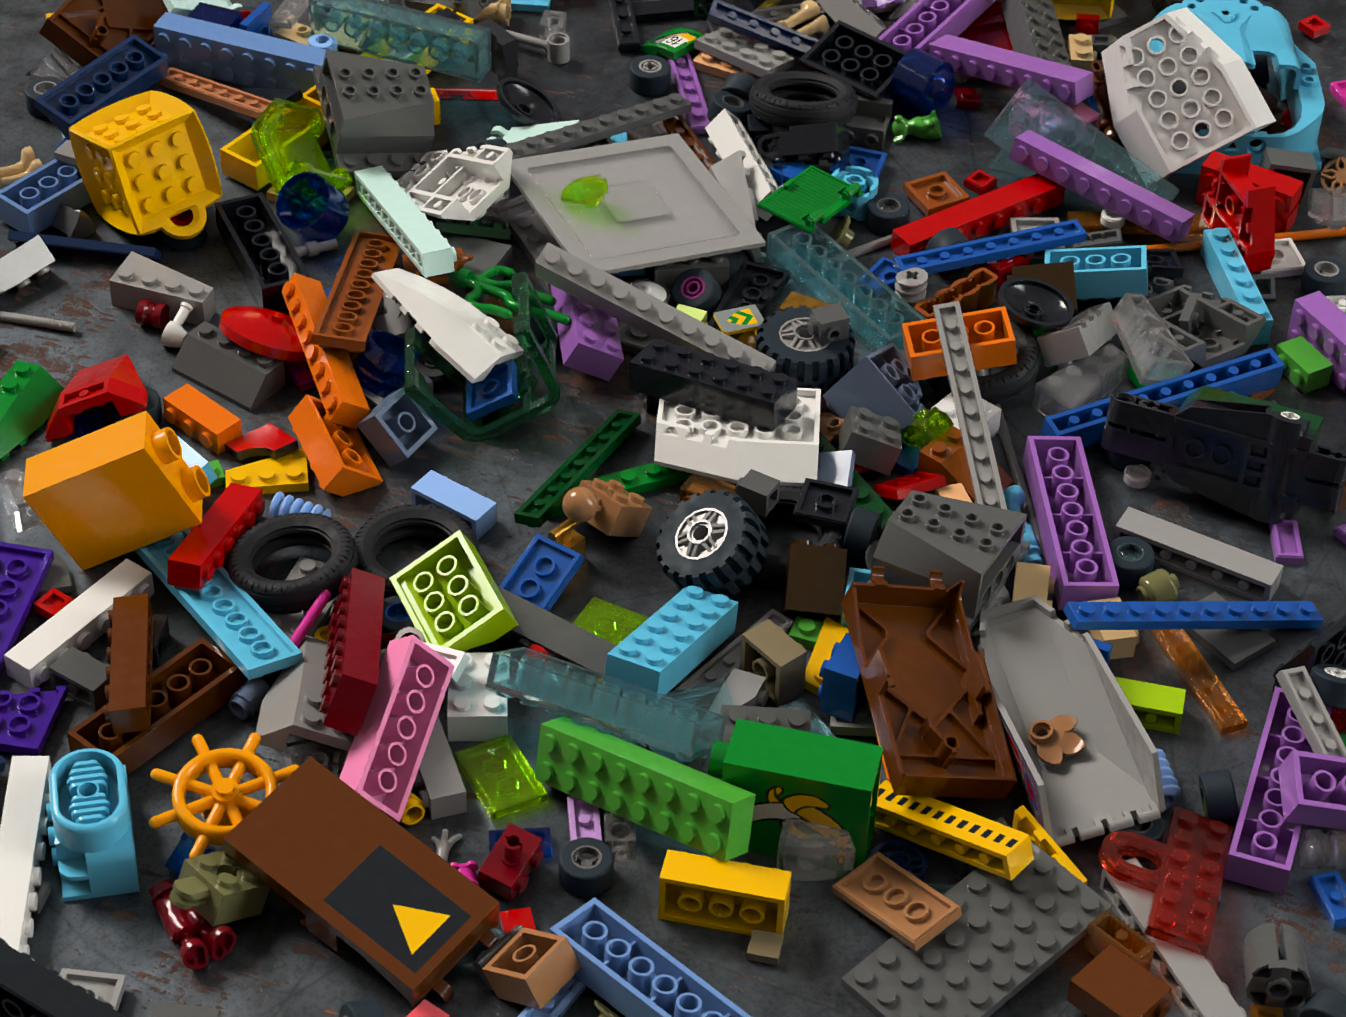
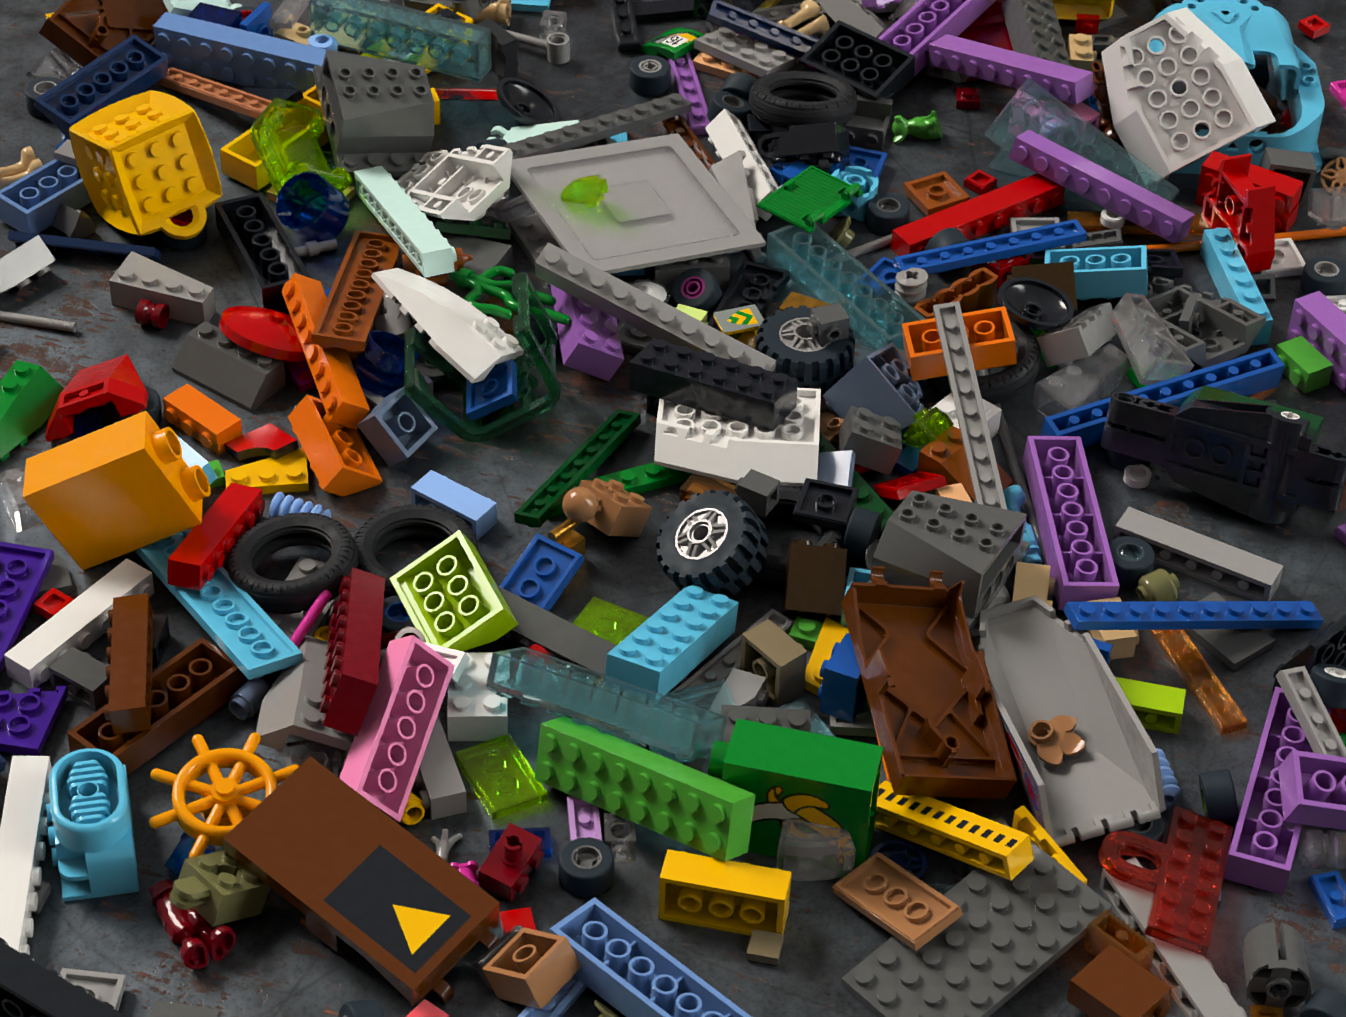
(174, 334): white bar -> none
(922, 82): clear blue piece -> none
(1286, 542): medium lavender tile -> none

